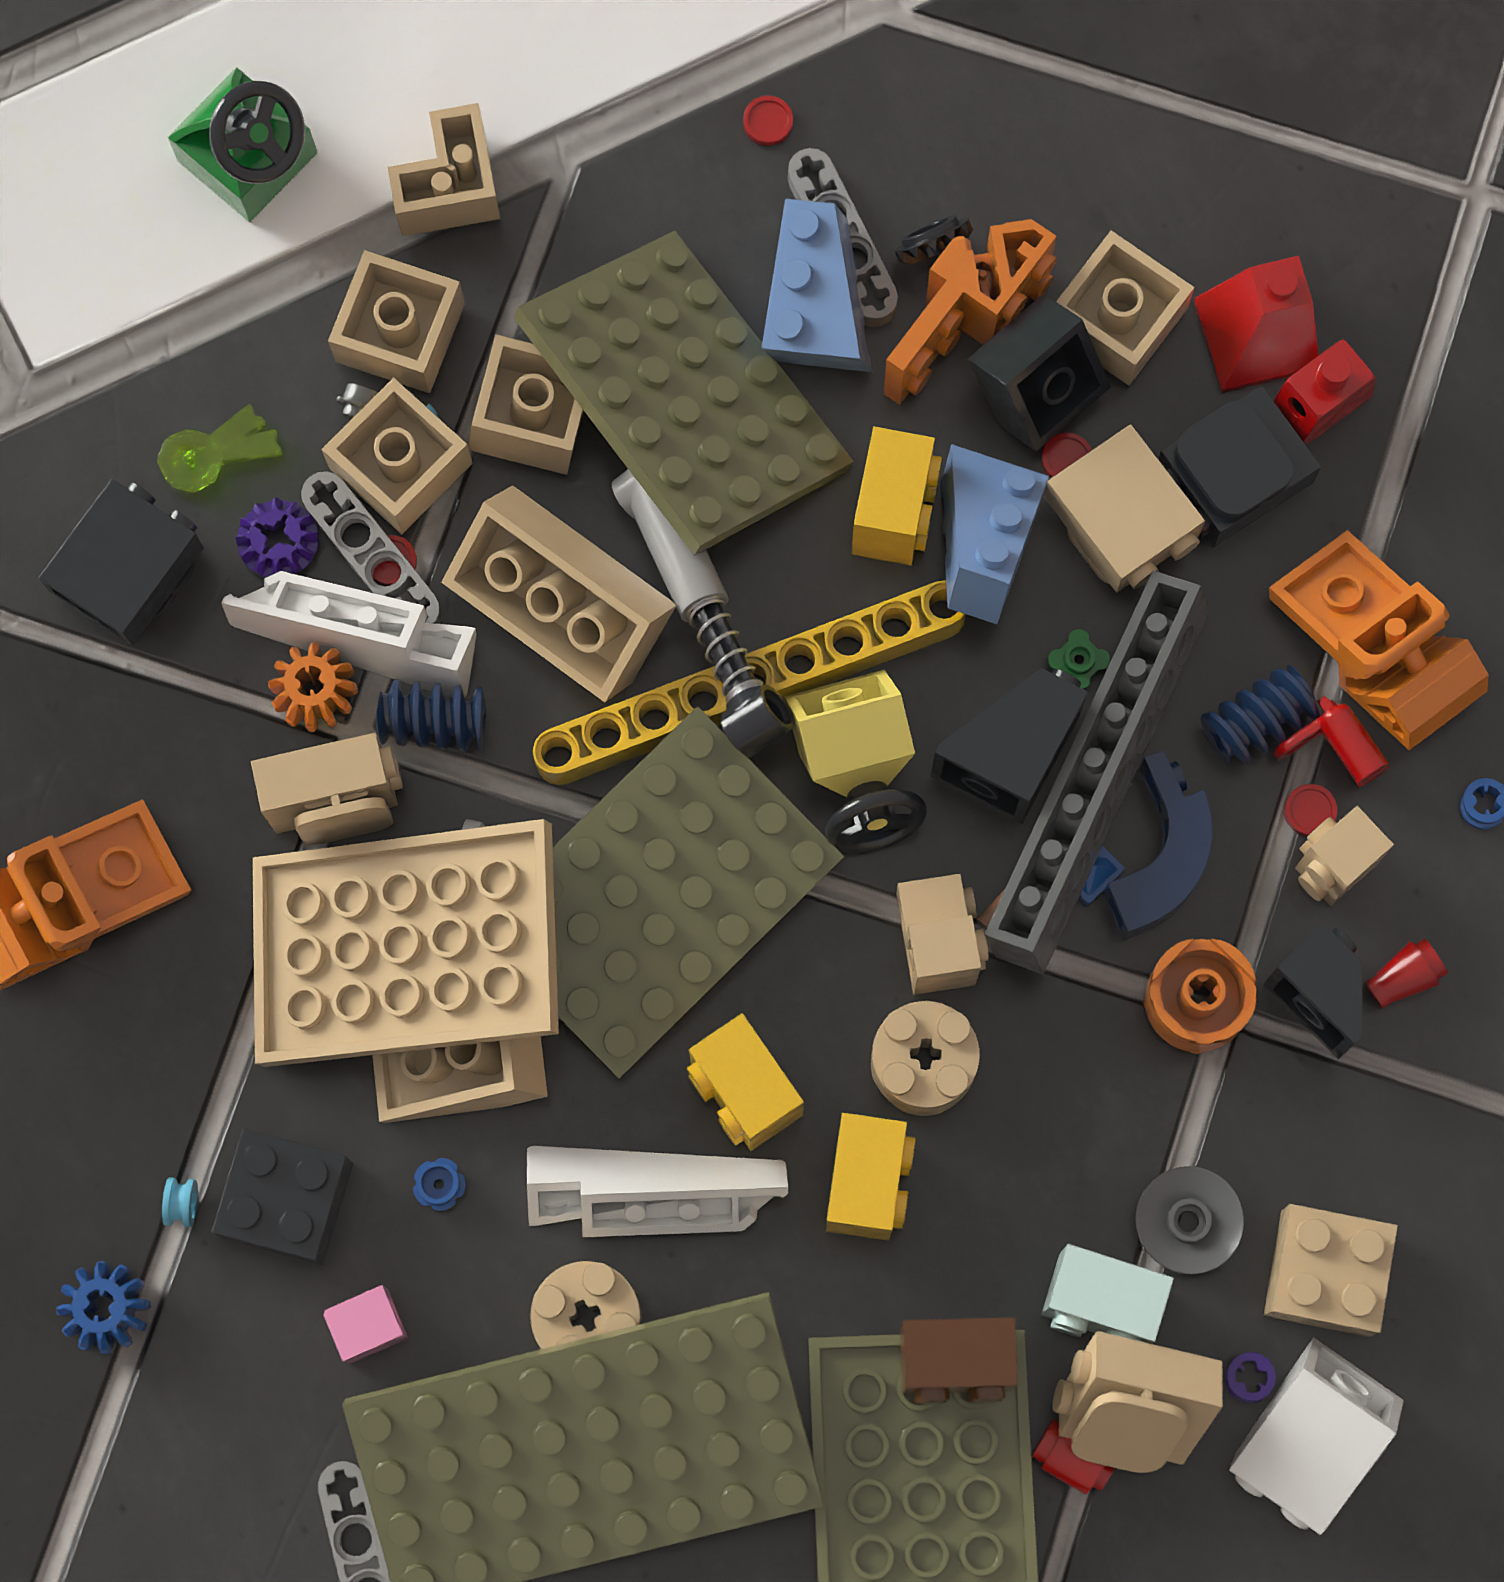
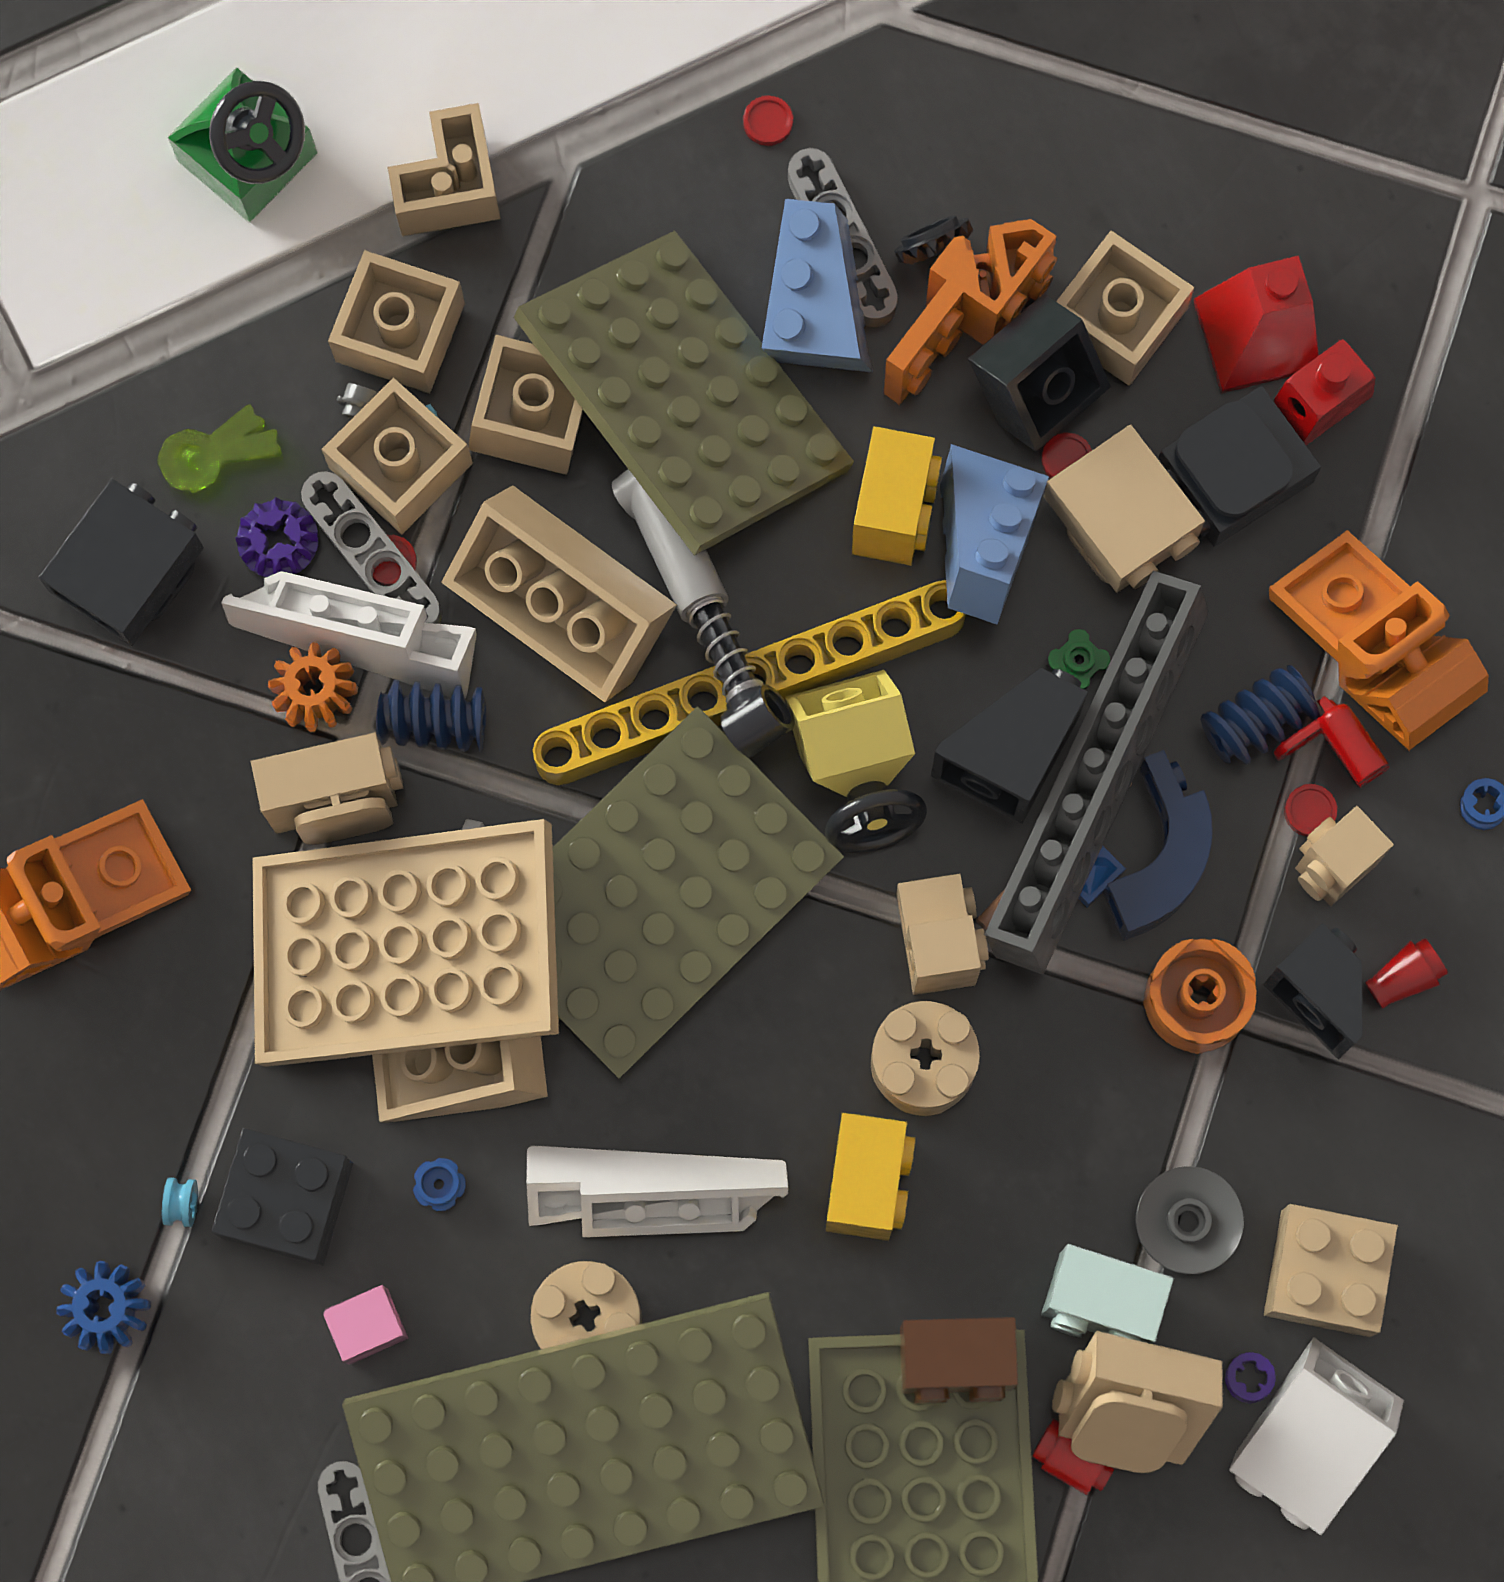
(745, 1083): yellow brick -> none

